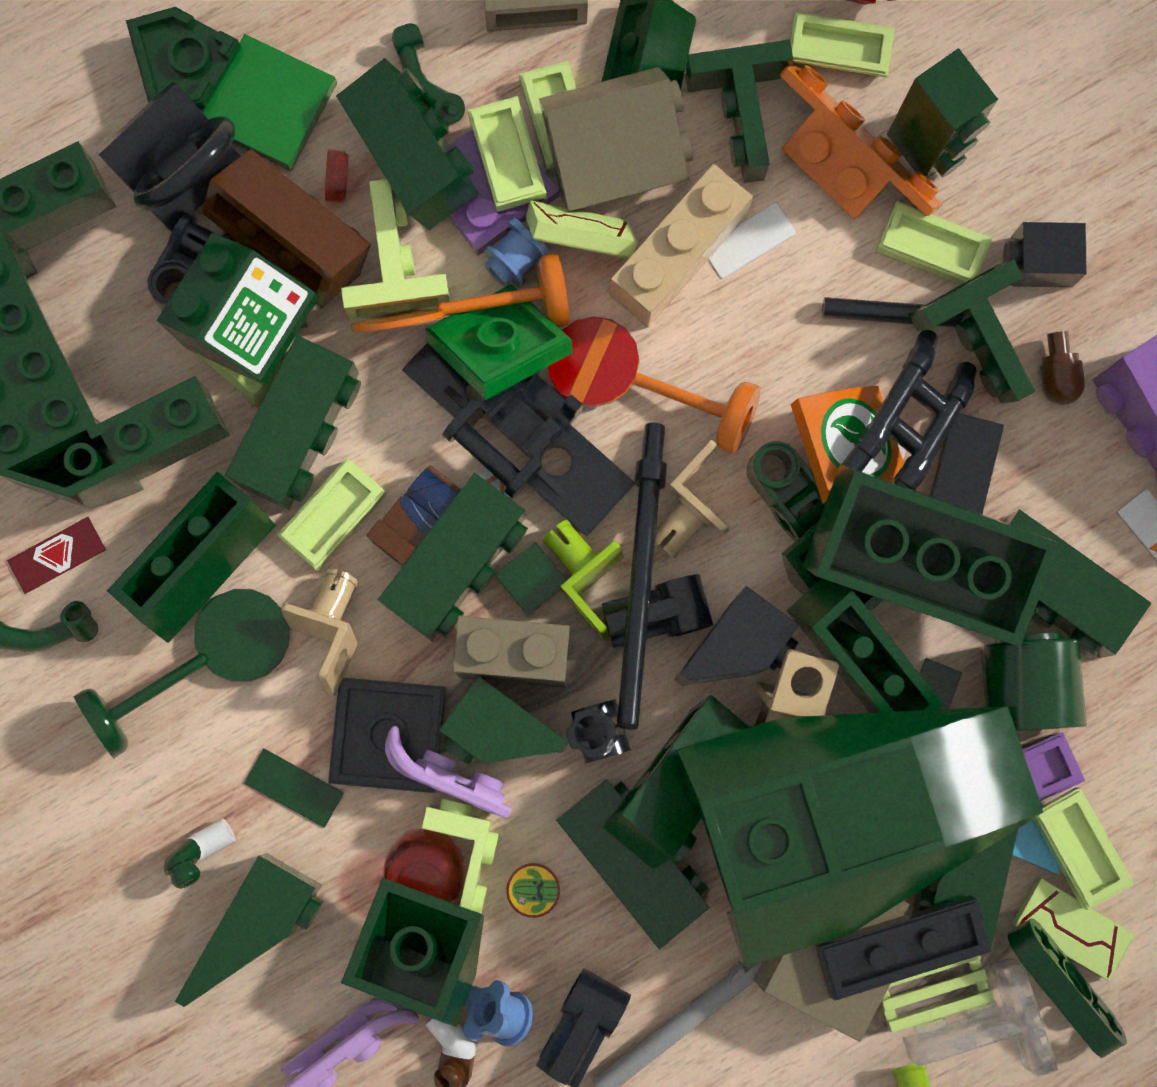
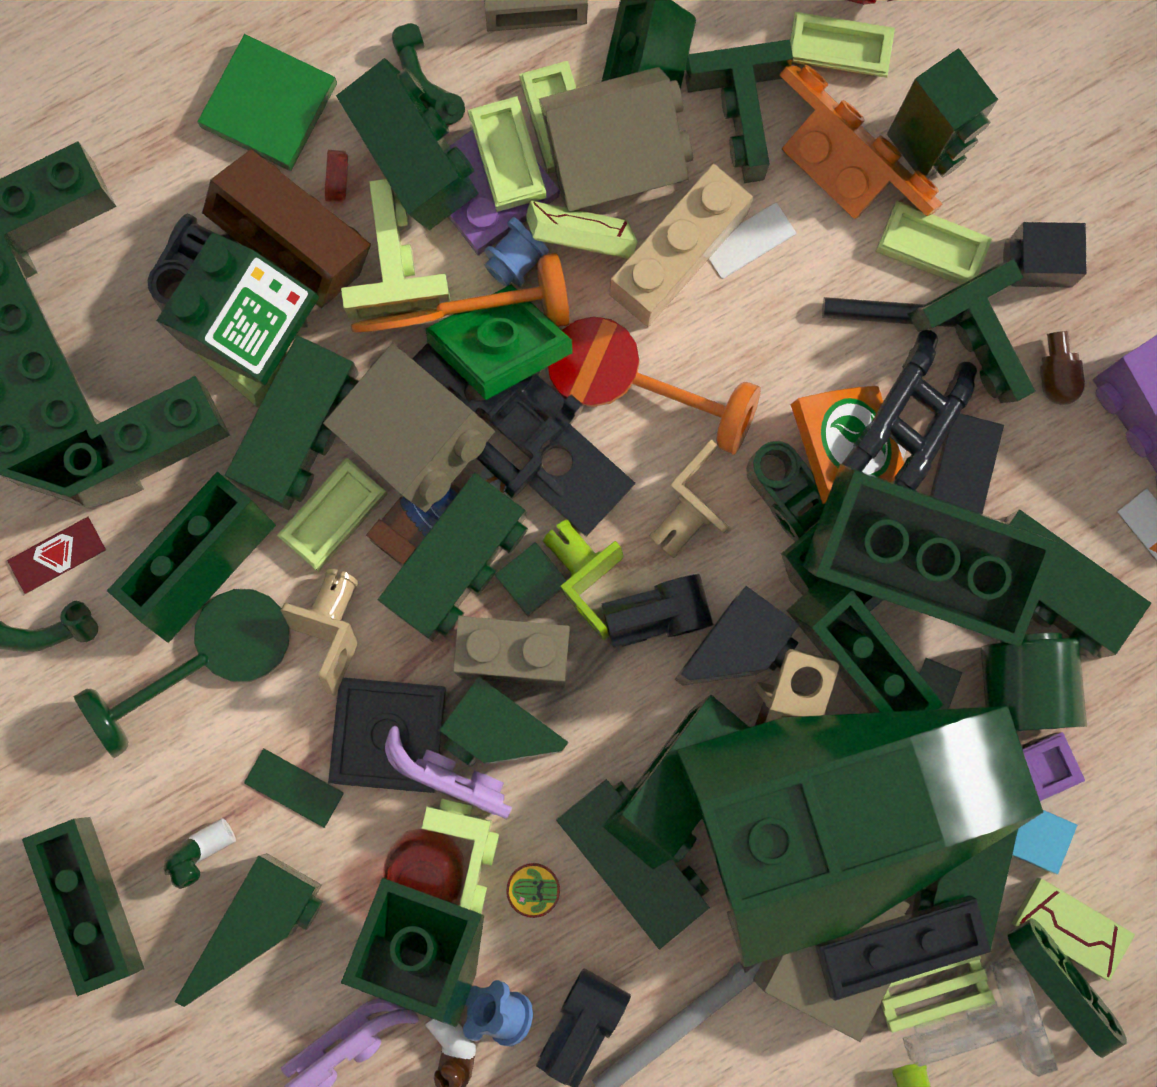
(83, 904): none -> dark green brick
(170, 154): black tile -> none
(180, 50): dark green plate -> none
(409, 428): none -> dark tan brick
(596, 731): black piece -> none
(650, 478): black bar -> none
(1082, 849): yellowish green tile -> none

